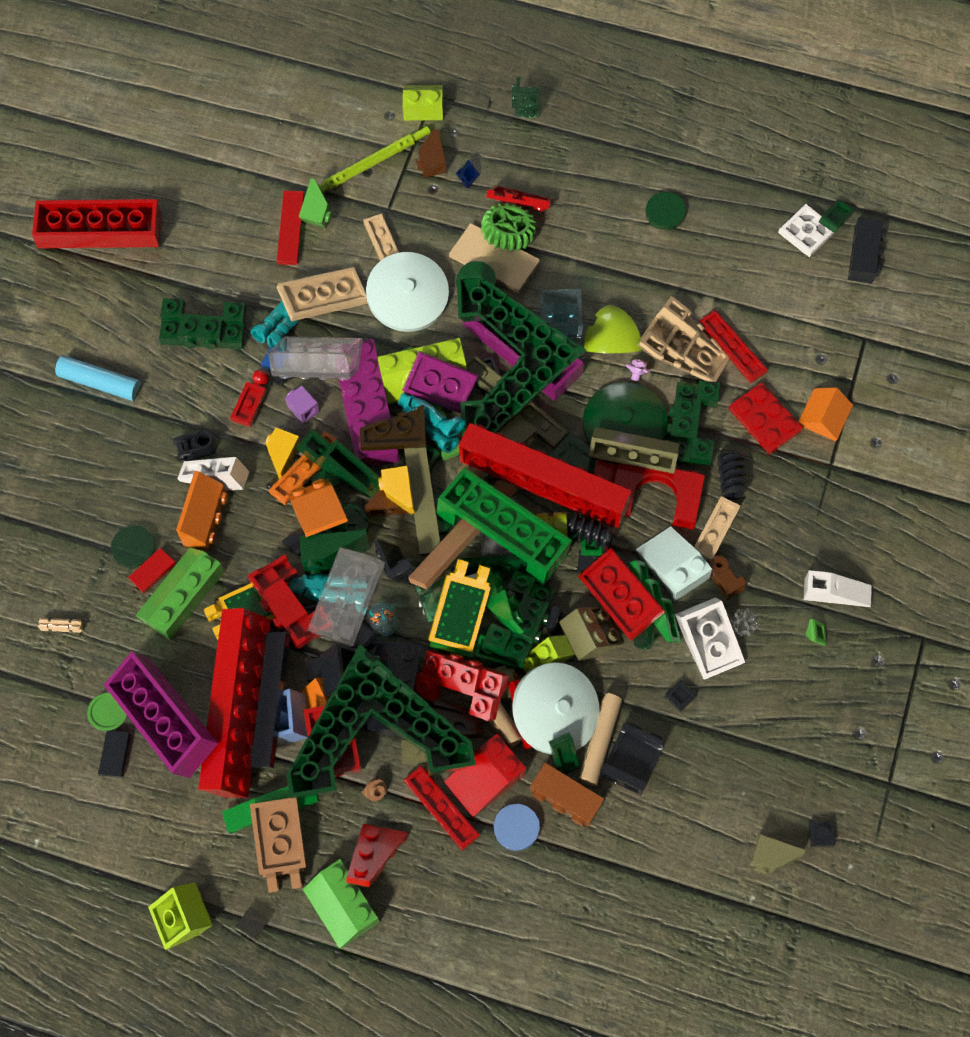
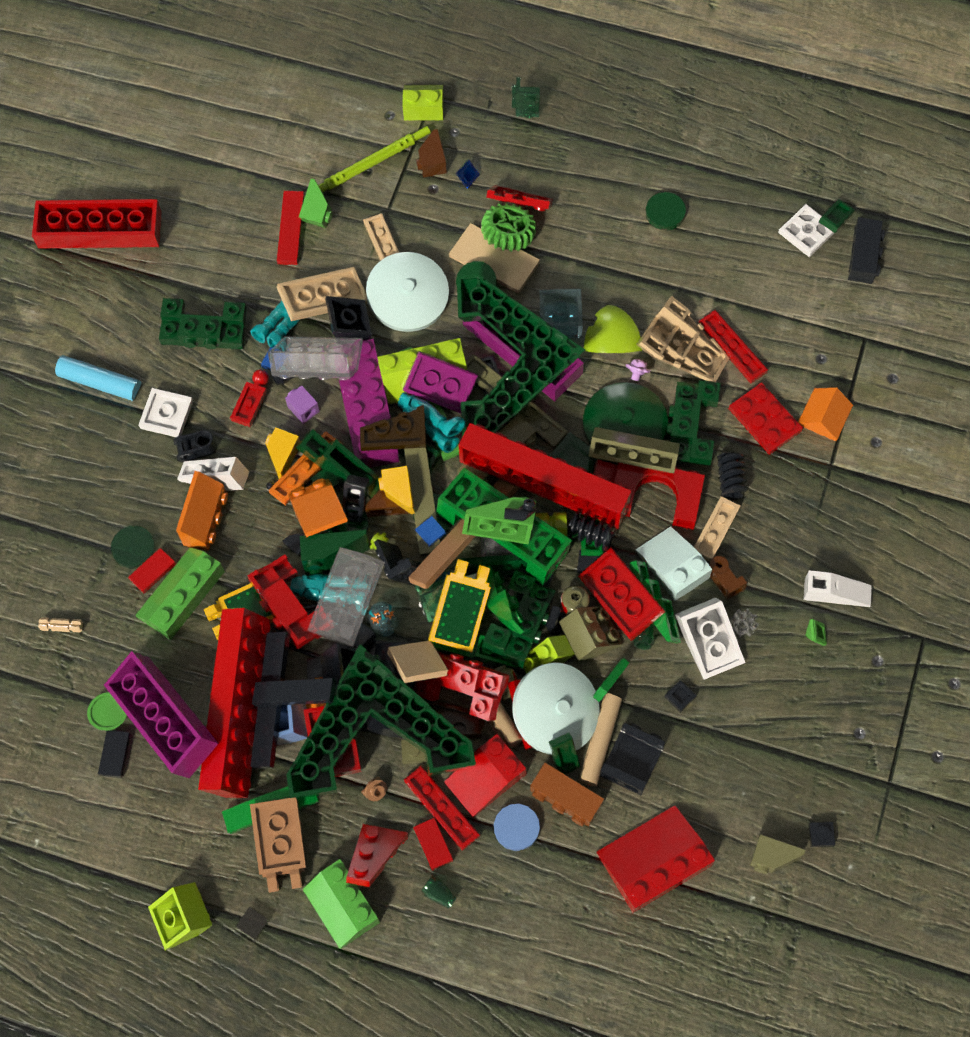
(165, 412): none -> white plate
(294, 692): none -> black tile
(348, 318): none -> black slope
(359, 486): none -> black slope
(378, 536): none -> lime plate
(417, 661): none -> tan tile
(430, 531): none -> blue tile
(433, 844): none -> red tile
(438, 892): none -> clear green cone
(490, 523): none -> bright green slope
(521, 513): none -> black arm
(574, 598): none -> olive head
(611, 679): none -> green tile
(655, 858): none -> red slope

